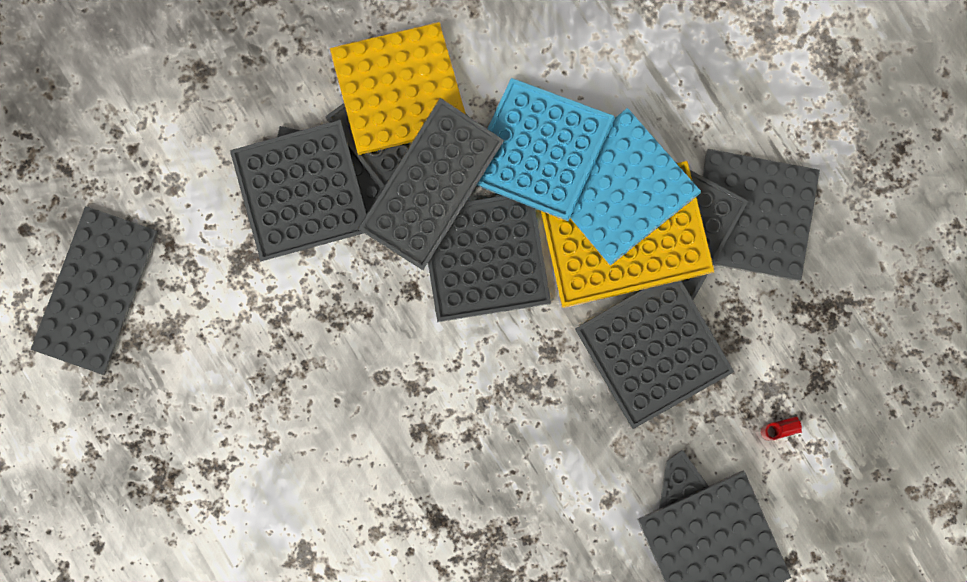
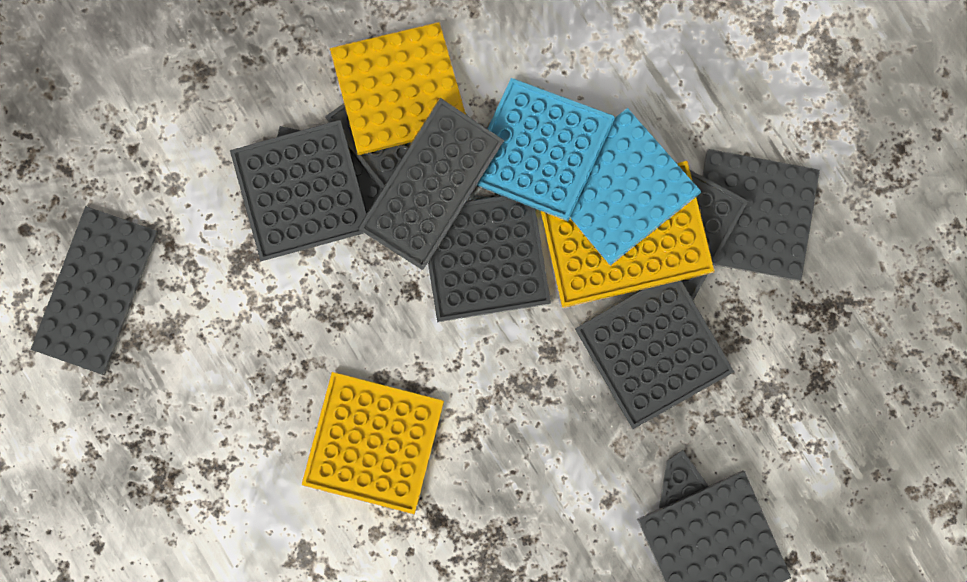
(372, 443): none -> yellow plate
(782, 429): red piece -> none

